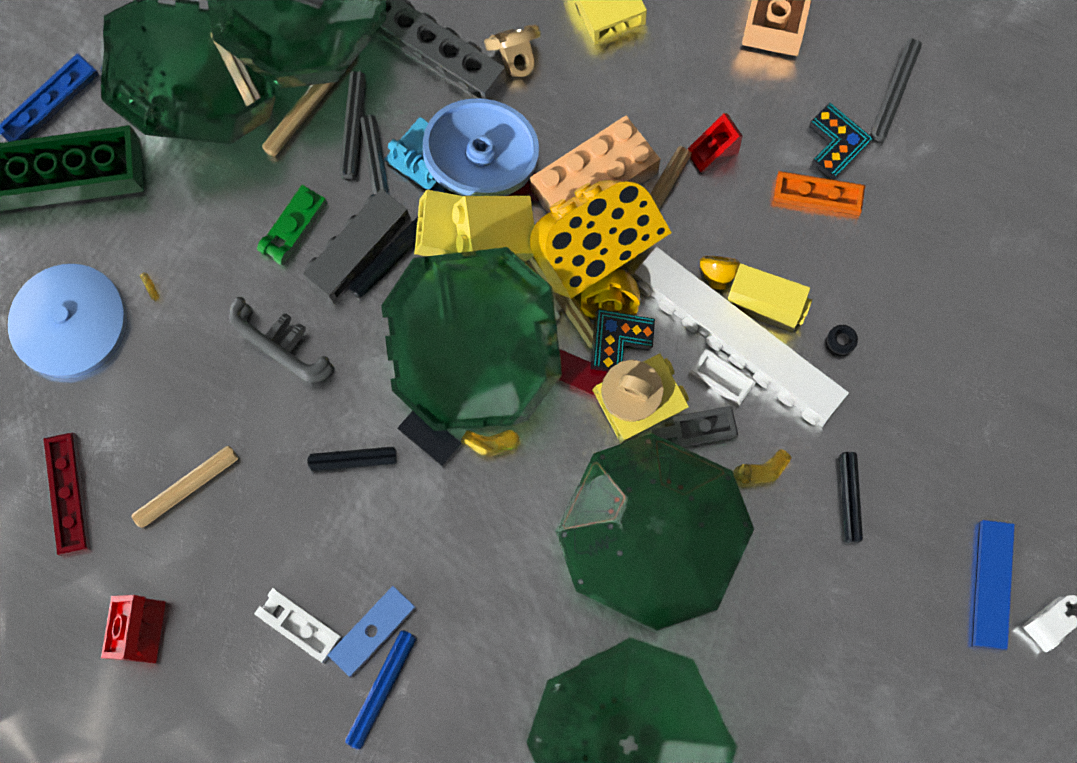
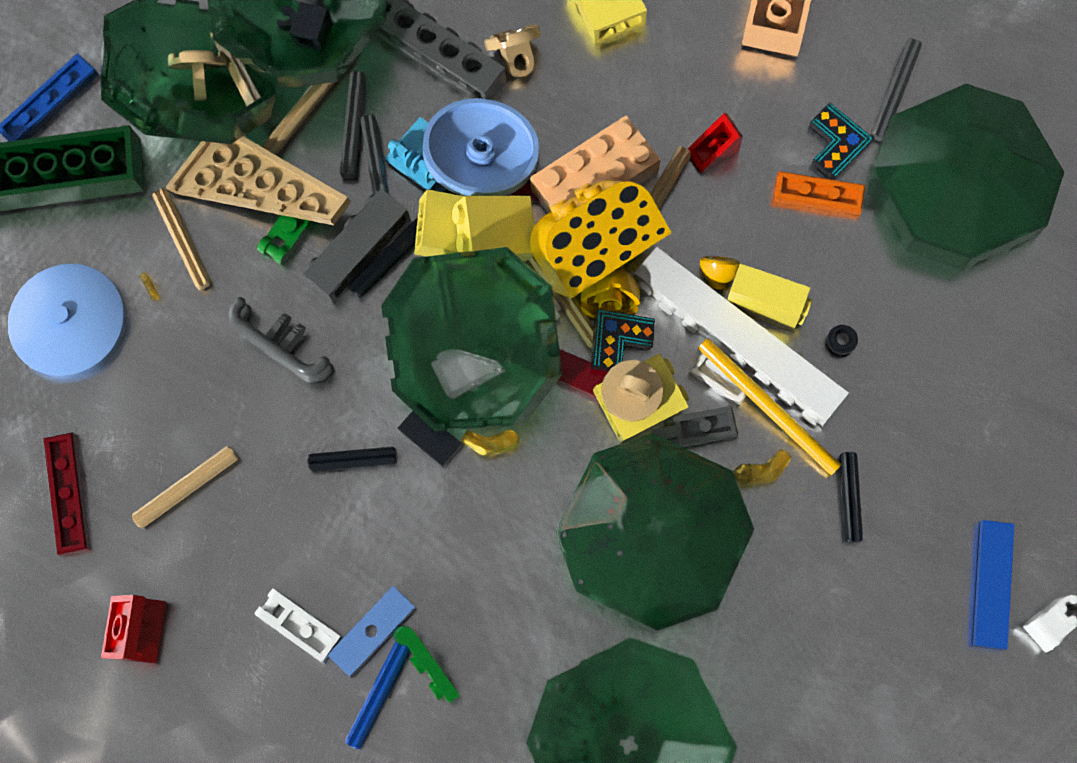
(182, 239): none -> tan axle
(197, 61): none -> tan tile
(256, 180): none -> tan wing
(308, 26): none -> black brick
(424, 662): none -> green plate
(463, 371): none -> clear slope
(769, 406): none -> yellow piece
(967, 176): none -> clear green windscreen

